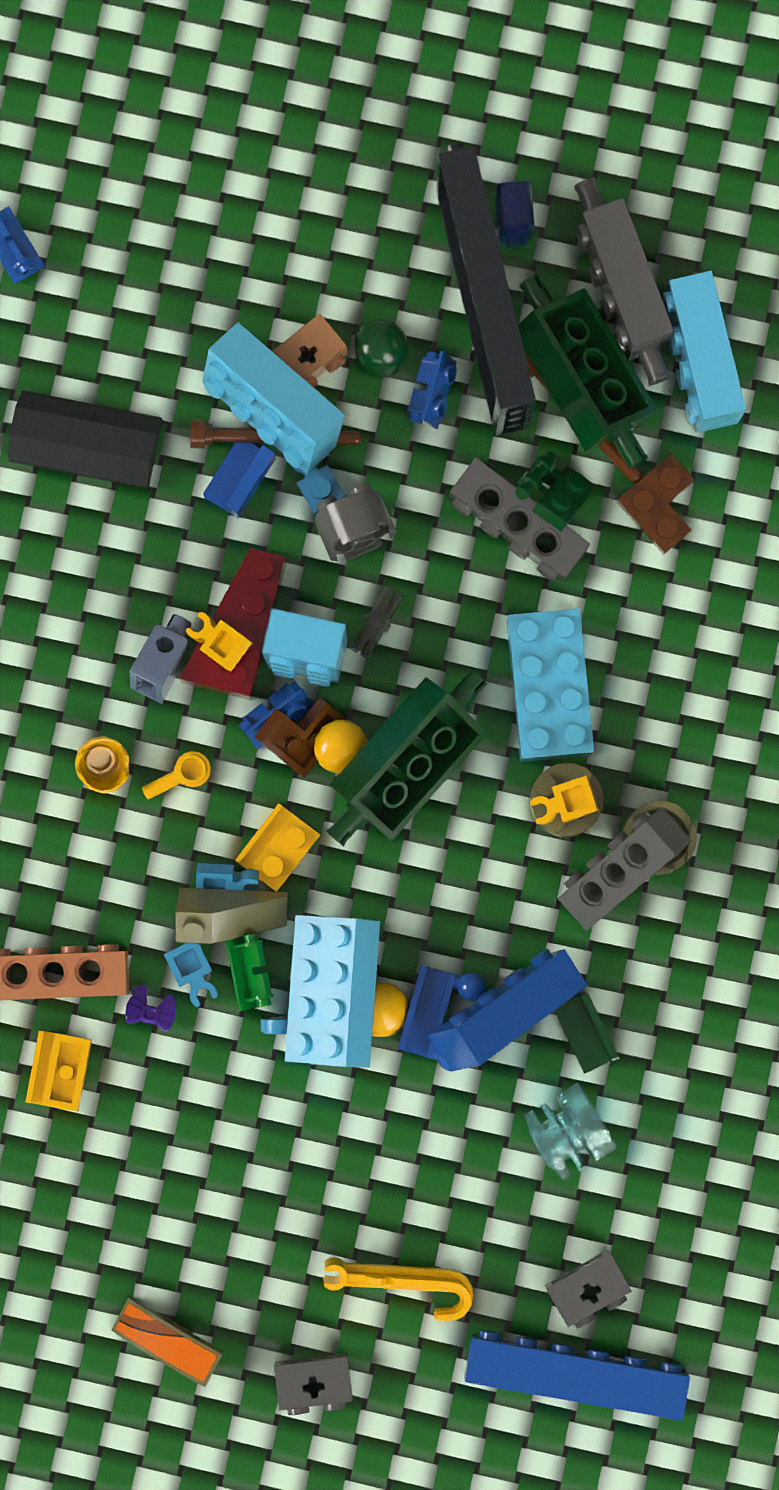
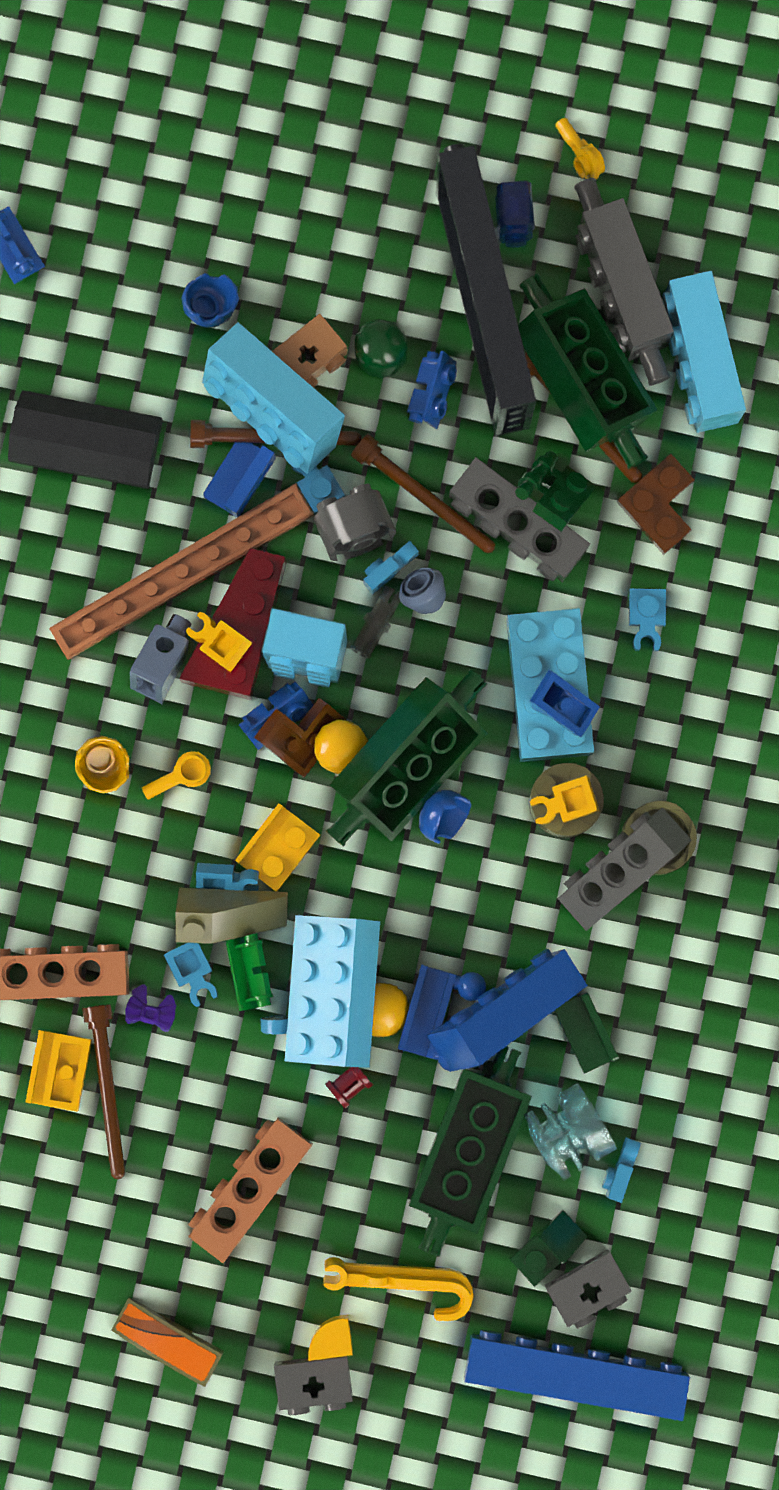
(98, 1021): none -> reddish brown piece
(181, 571): none -> nougat tile
(210, 300): none -> blue hair
(222, 1240): none -> nougat brick
(331, 1339): none -> yellow brick
(348, 1085): none -> dark red bush
(370, 453): none -> reddish brown piece
(382, 571): none -> dark azure plate
(423, 590): none -> sand blue cone
(443, 815): none -> blue hair
(470, 1150): none -> dark green brick
(548, 1248): none -> dark green slope
(564, 704): none -> blue slope
(588, 159): none -> yellow plate
(617, 1178): none -> dark azure plate
(647, 610): none -> dark azure plate

